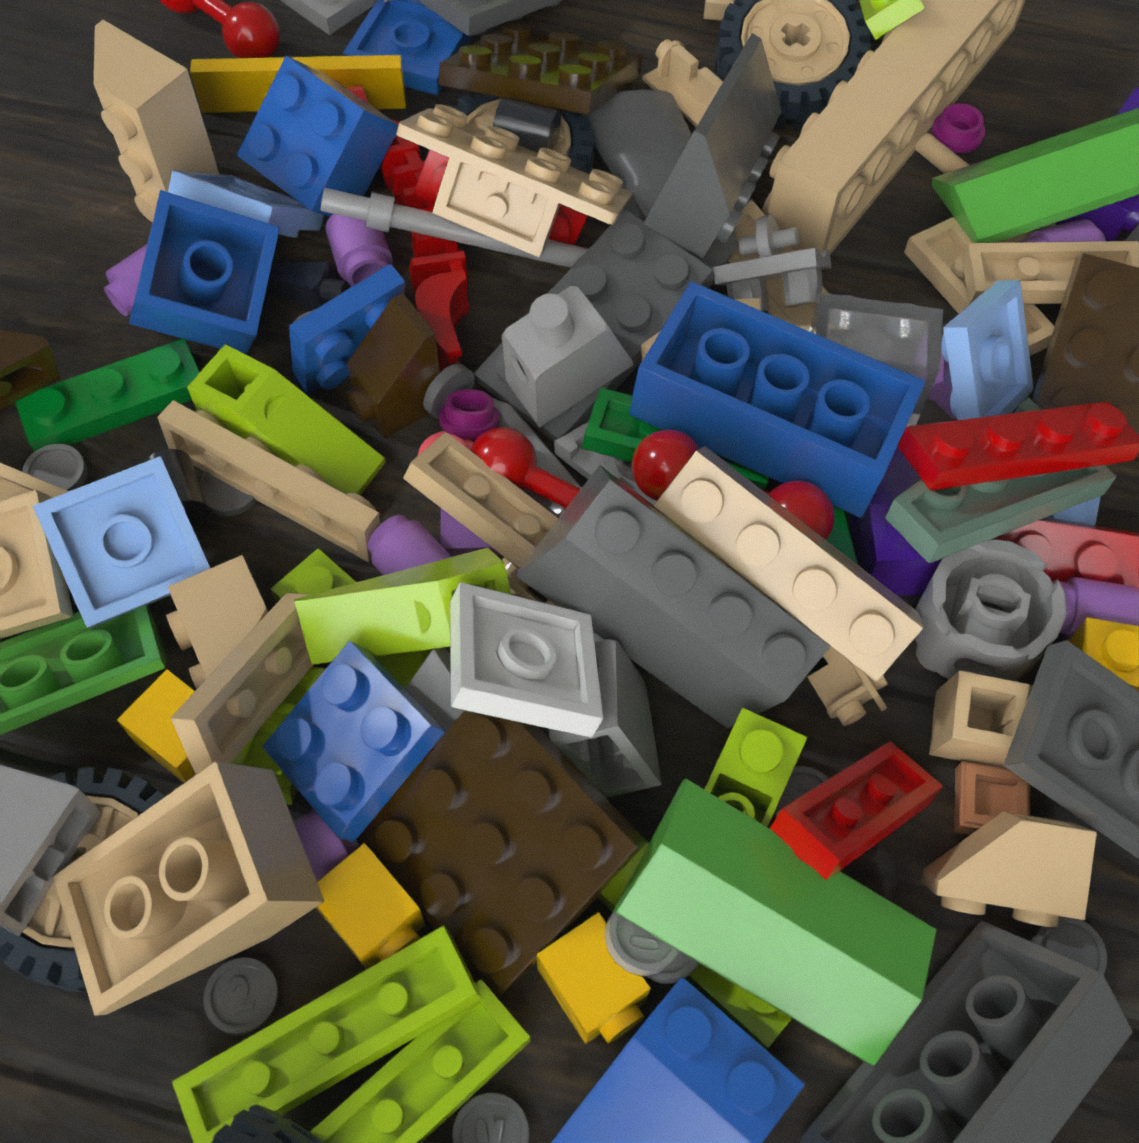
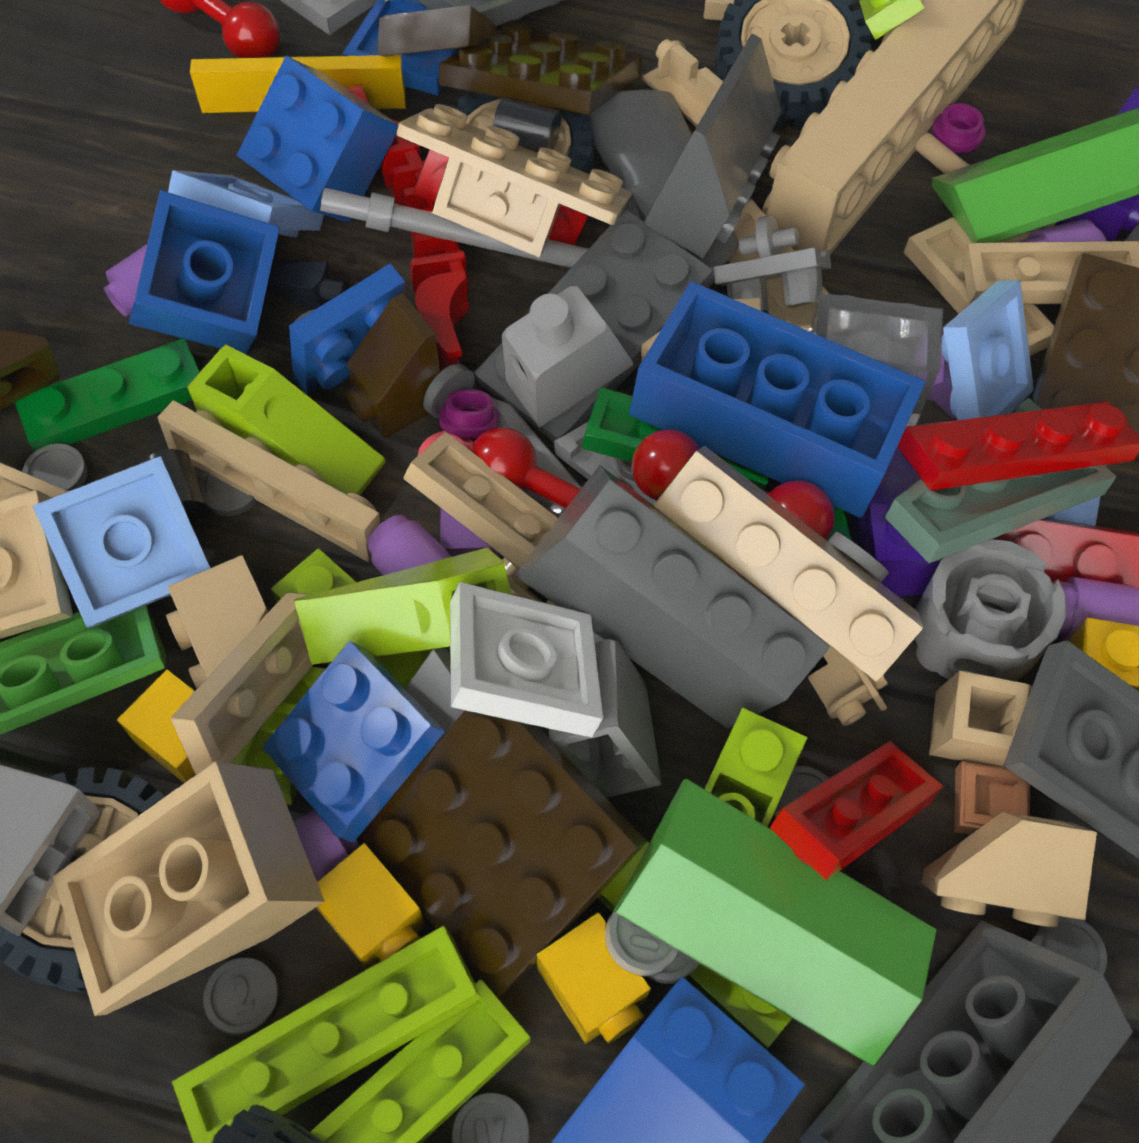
(150, 114): tan slope -> none
(356, 248): medium lavender brick -> none
(432, 30): none -> slope
(859, 556): none -> light grey piece

